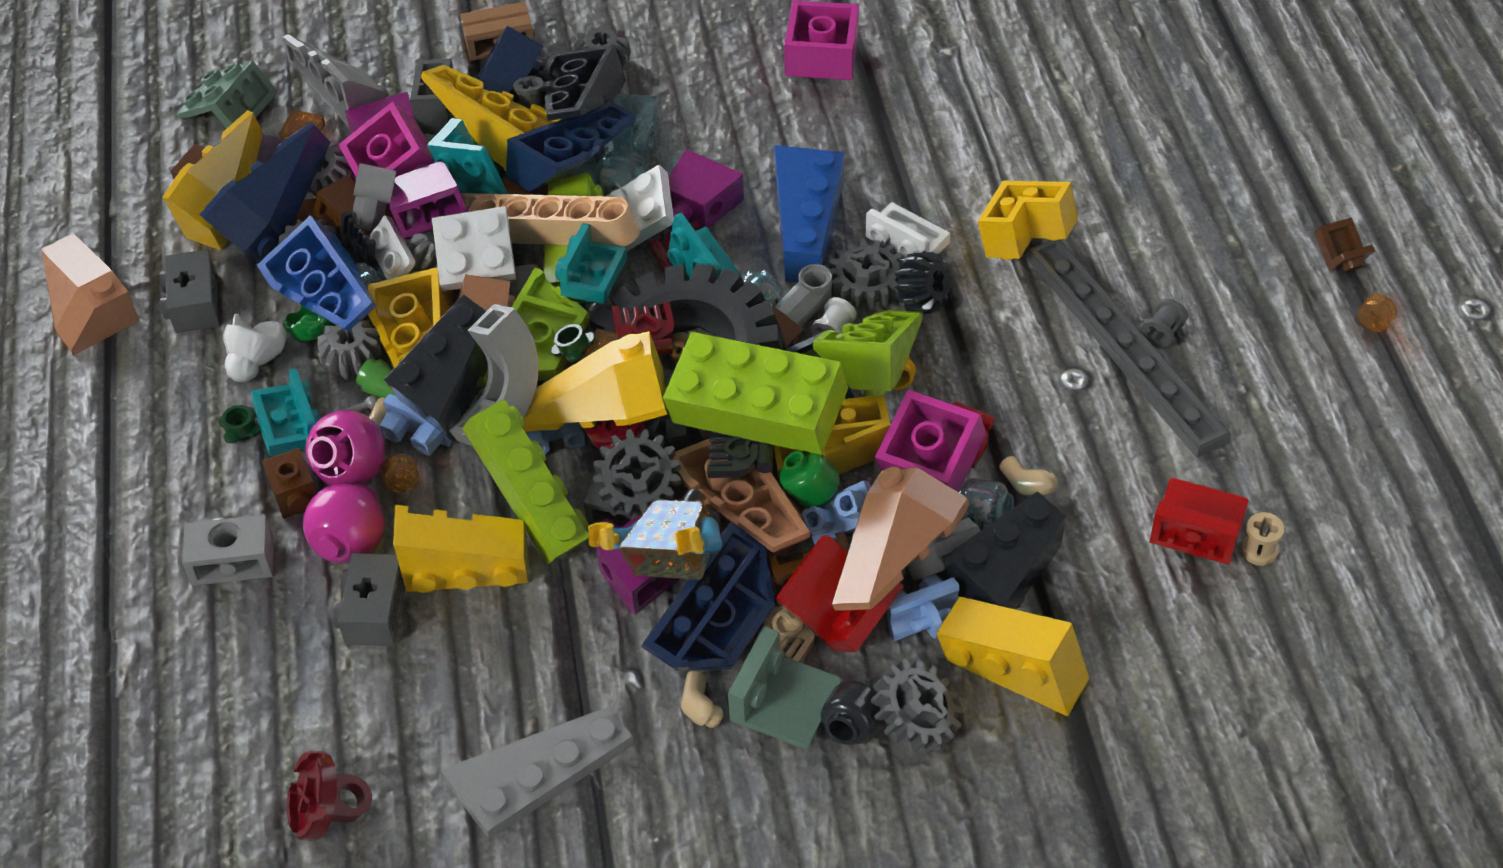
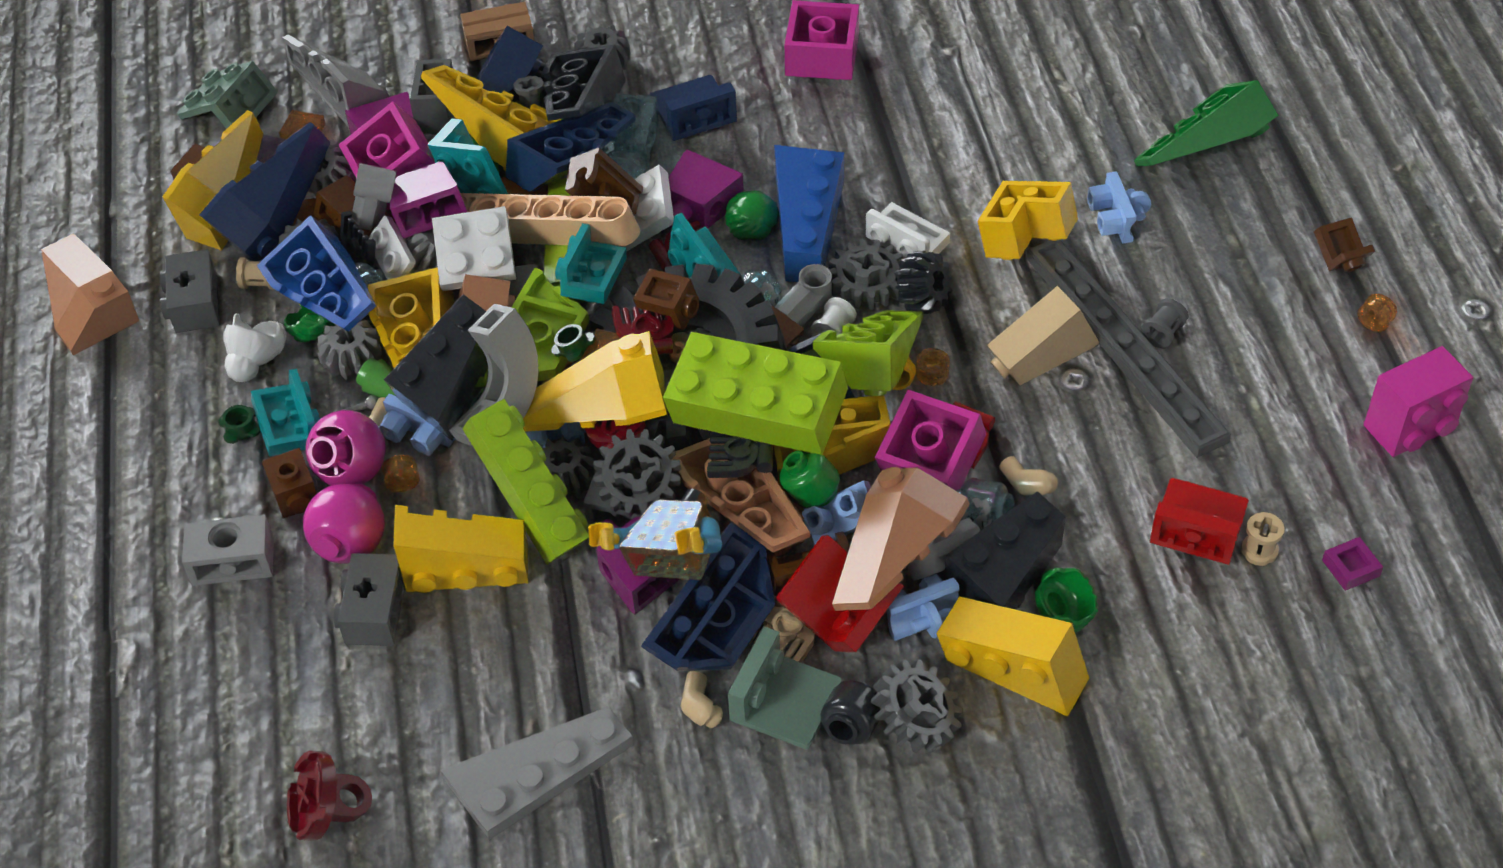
(249, 274): none -> tan bush
(571, 463): none -> dark grey gear
(599, 175): none -> reddish brown hinge
(668, 296): none -> reddish brown bracket
(696, 106): none -> dark blue bracket
(751, 215): none -> green hair
(933, 376): none -> clear orange bush
(1042, 338): none -> tan slope
(1066, 597): none -> green hair
(1122, 206): none -> light blue hips
(1223, 117): none -> green wedge
(1352, 563): none -> magenta plate
(1418, 401): none -> dark pink brick

